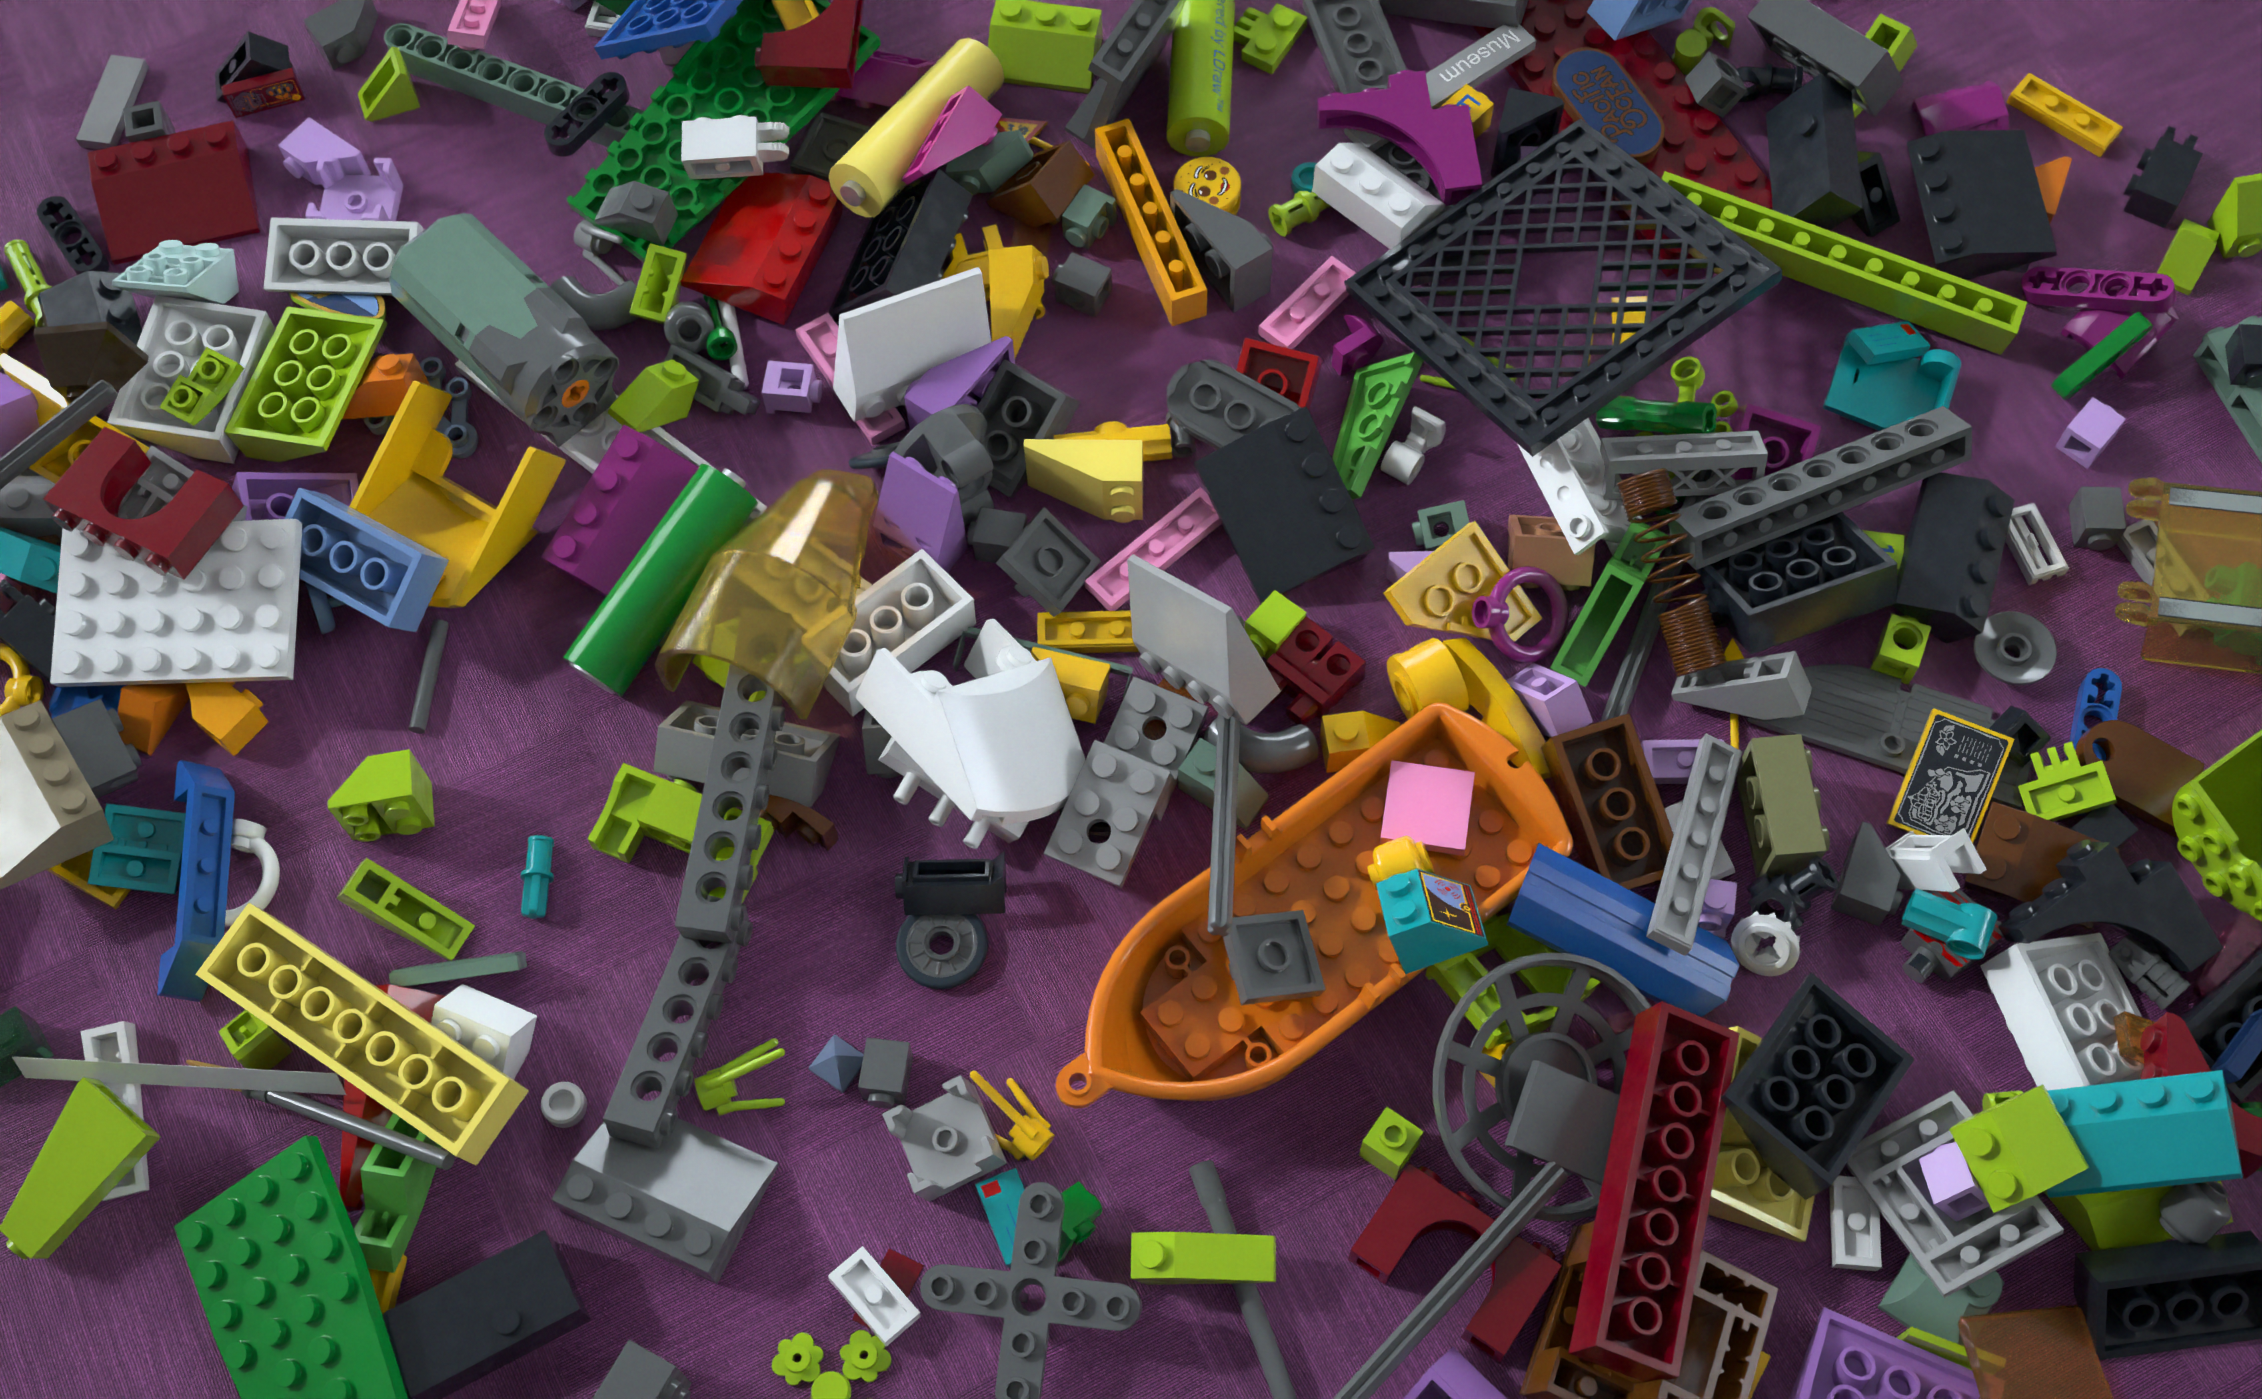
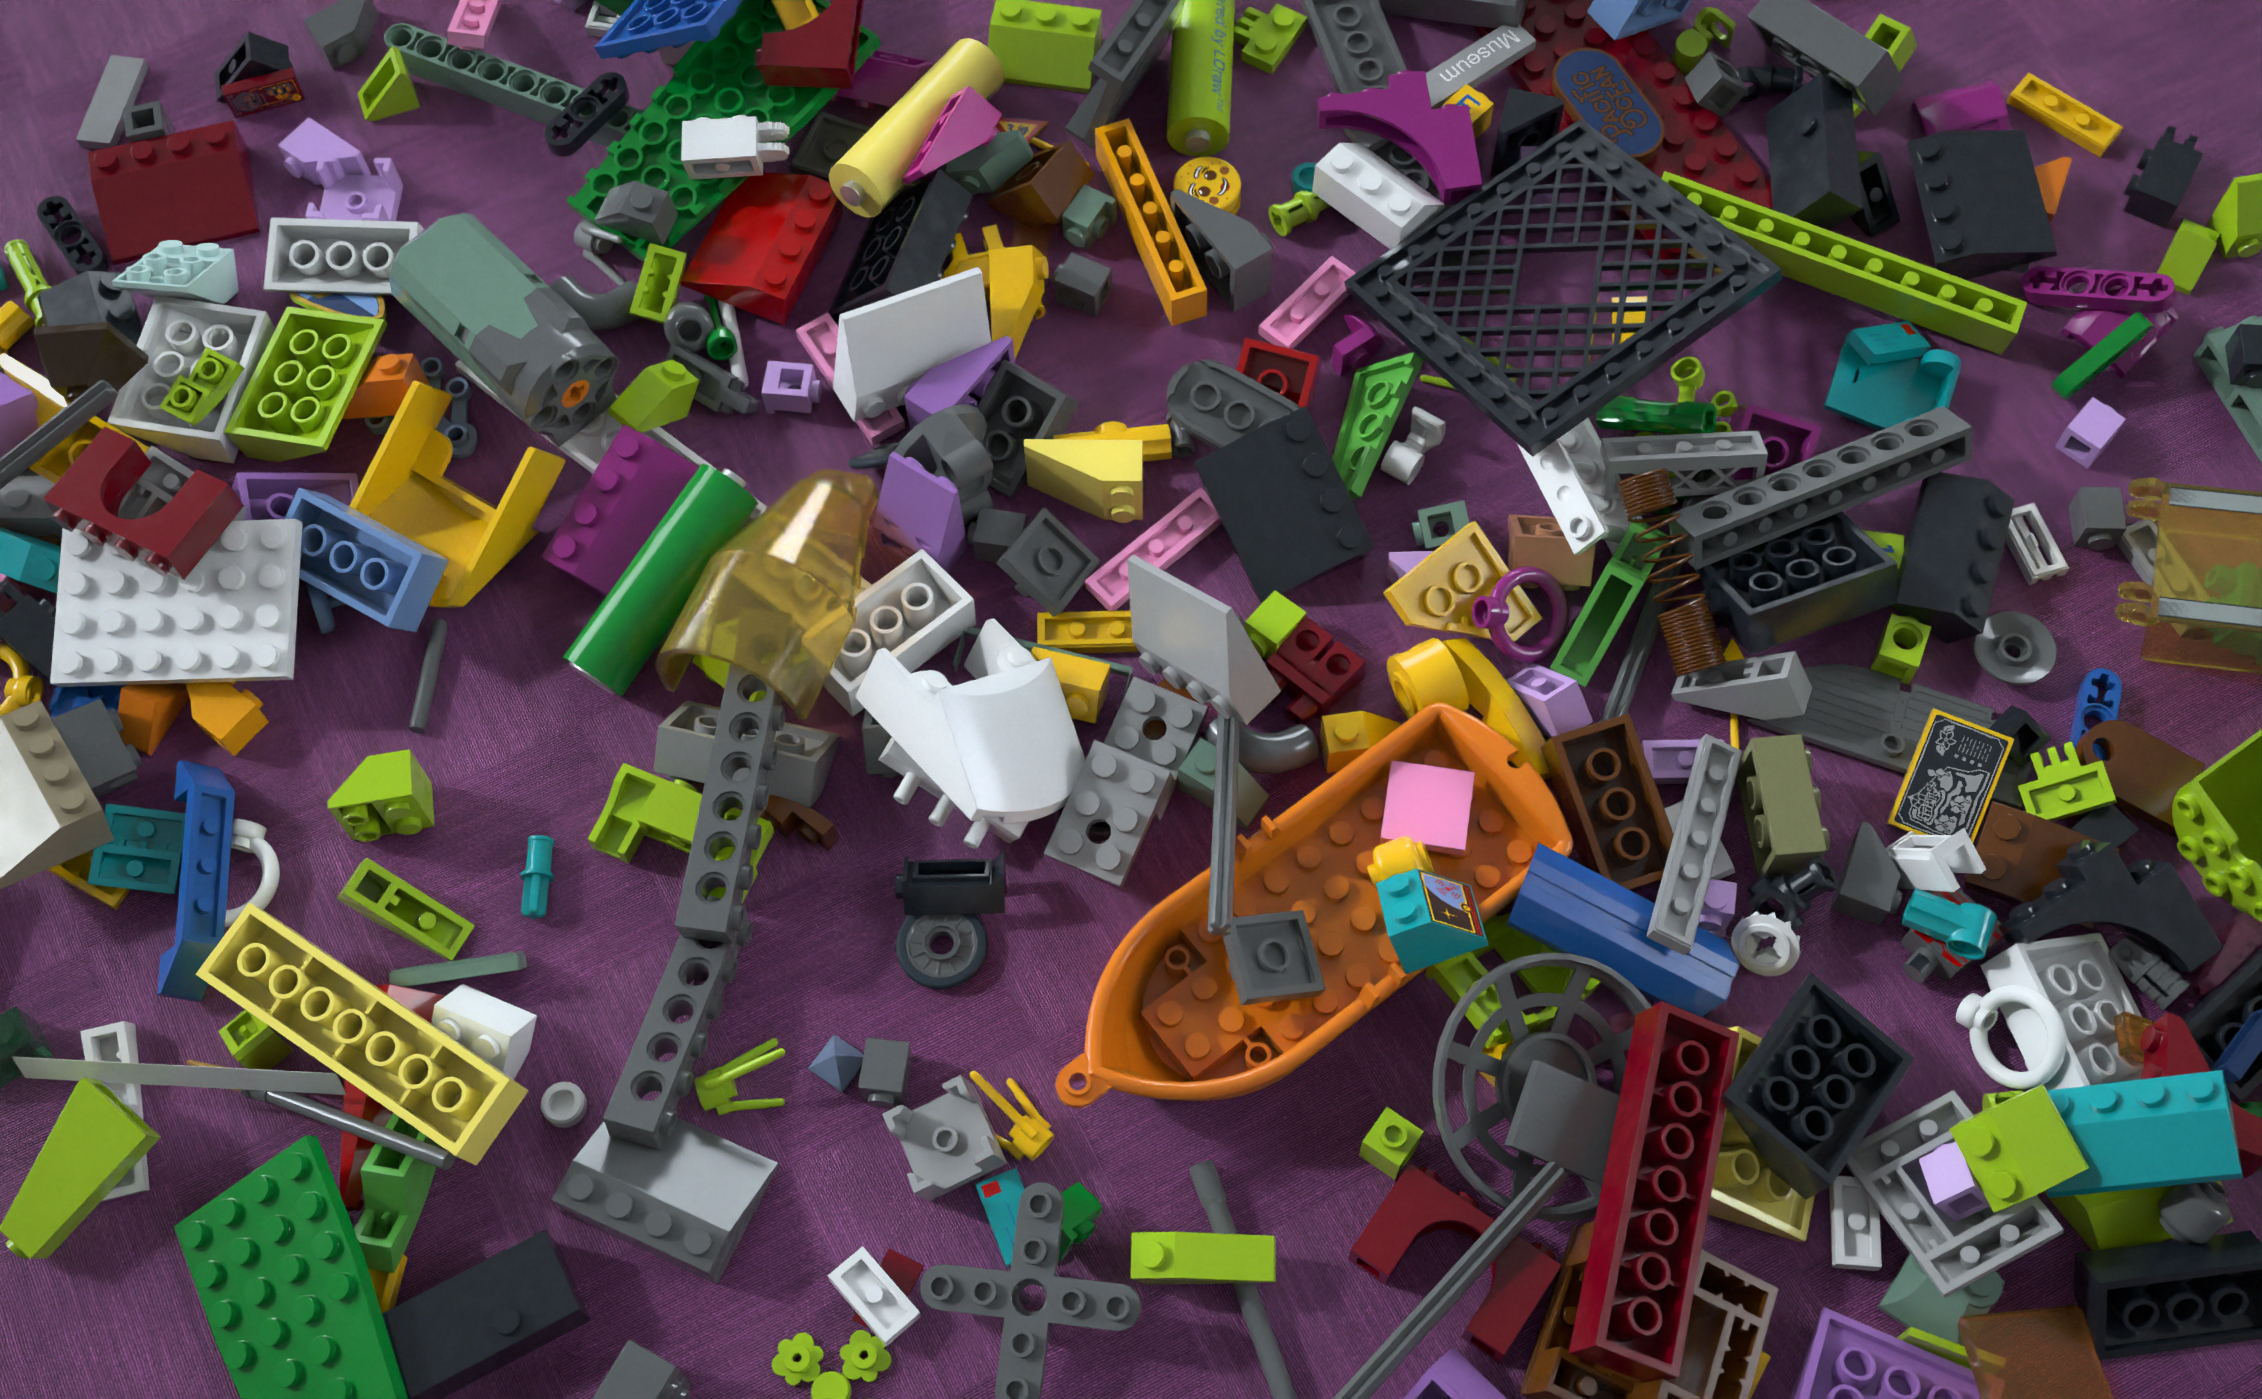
(1980, 1016): none -> white piece

